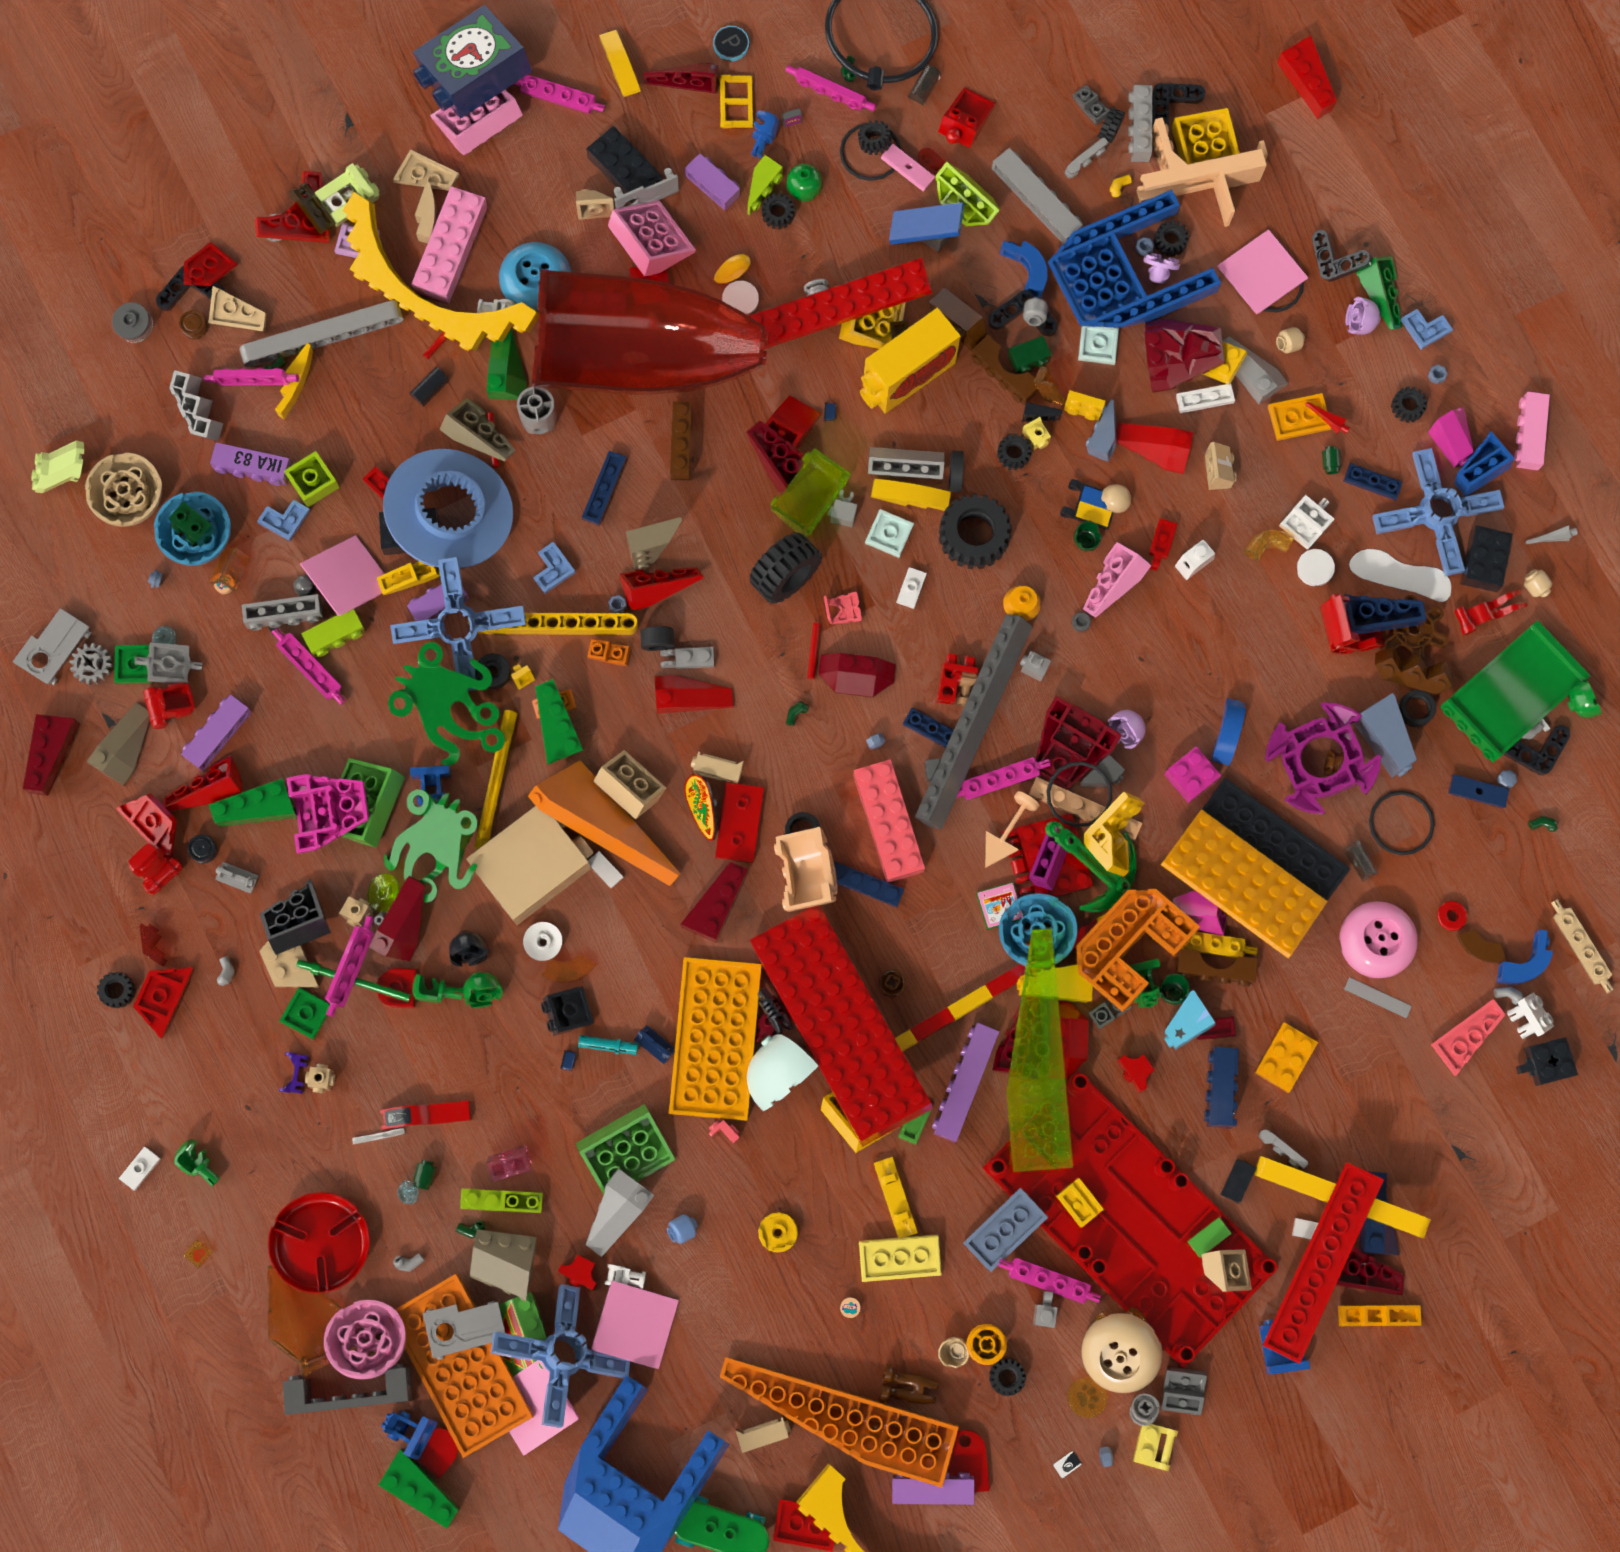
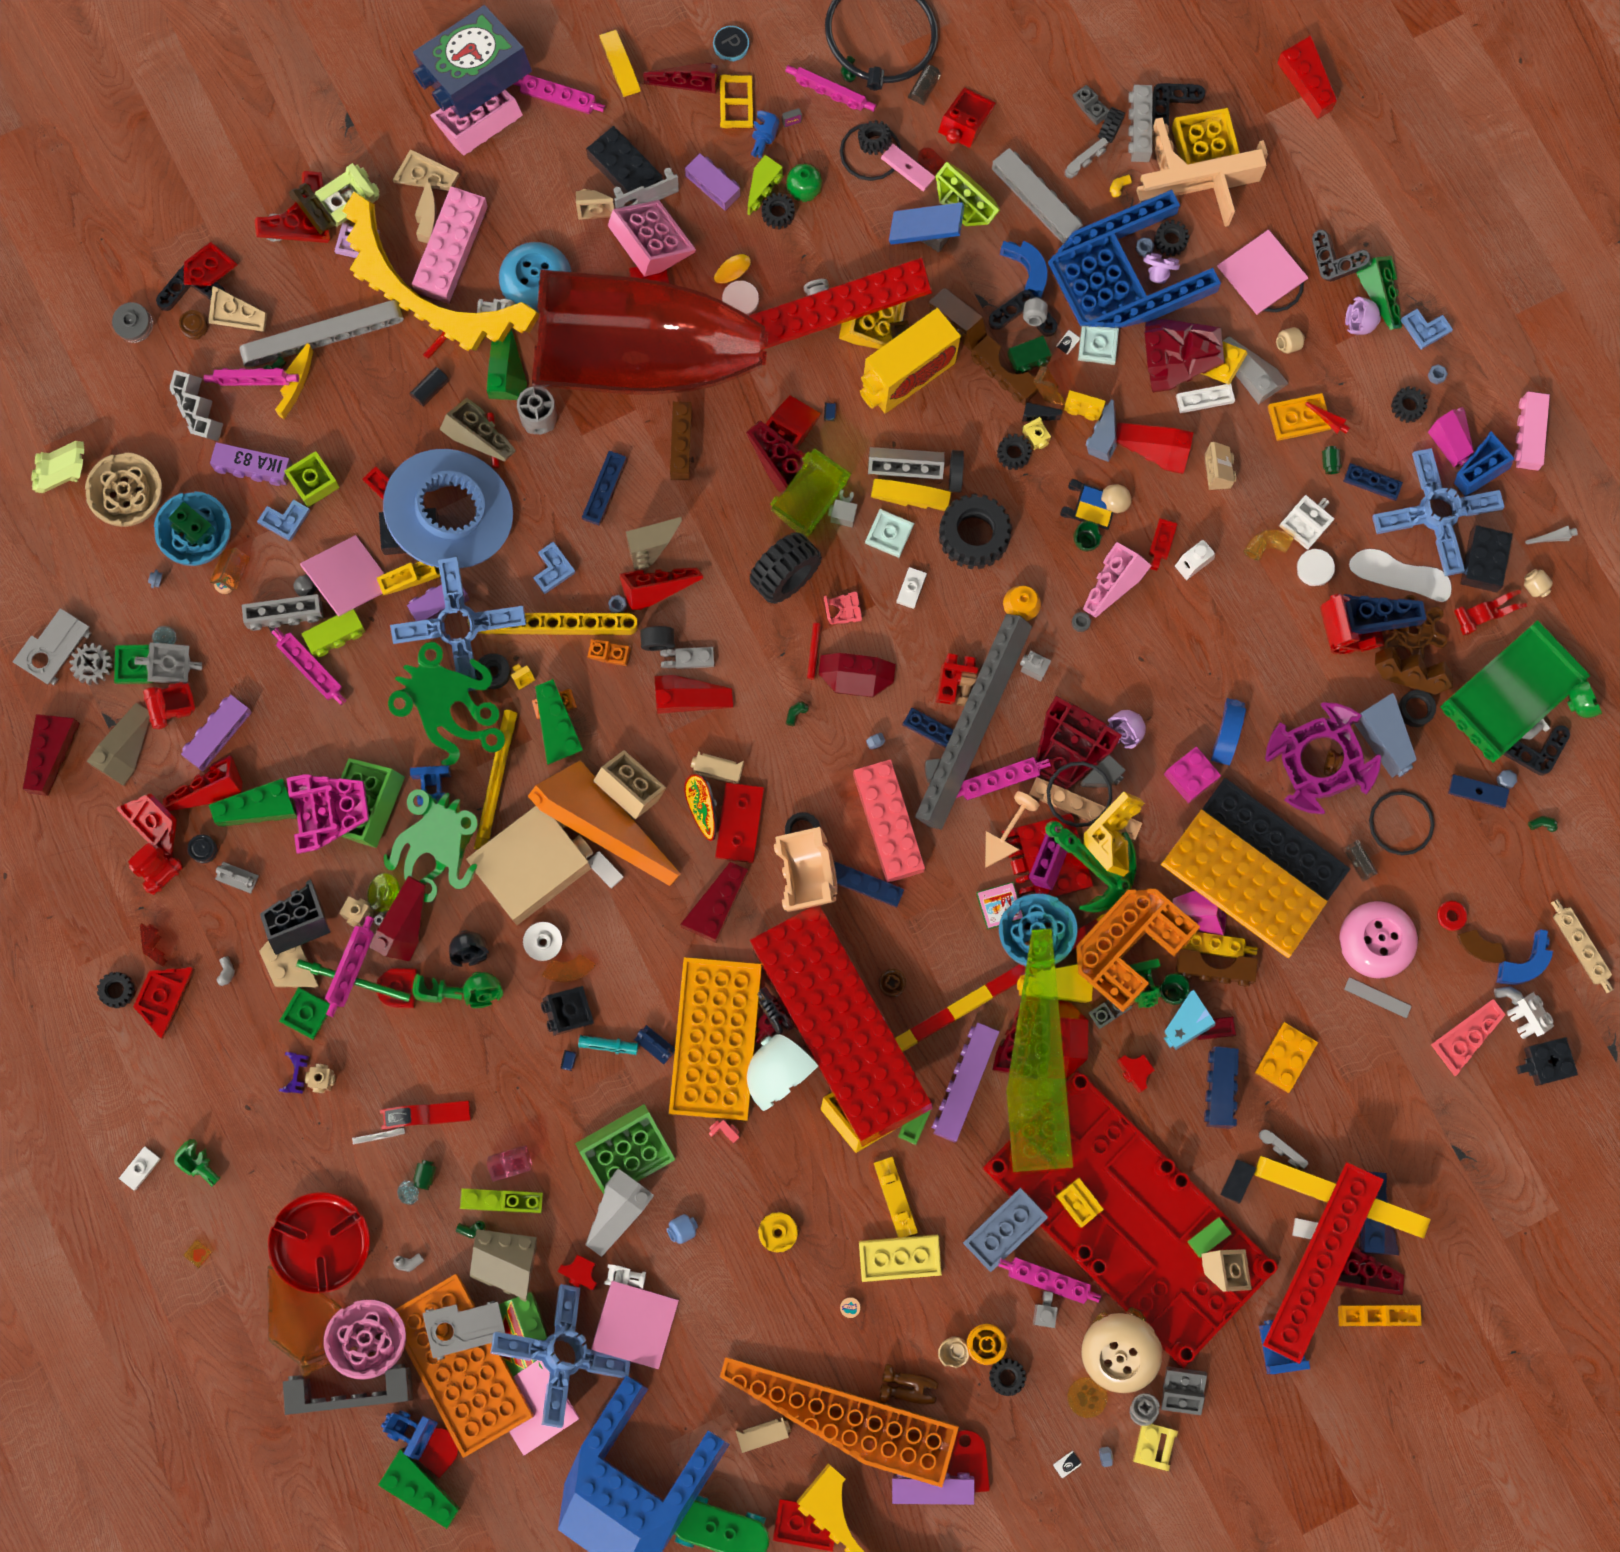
(1068, 342): none -> sticker

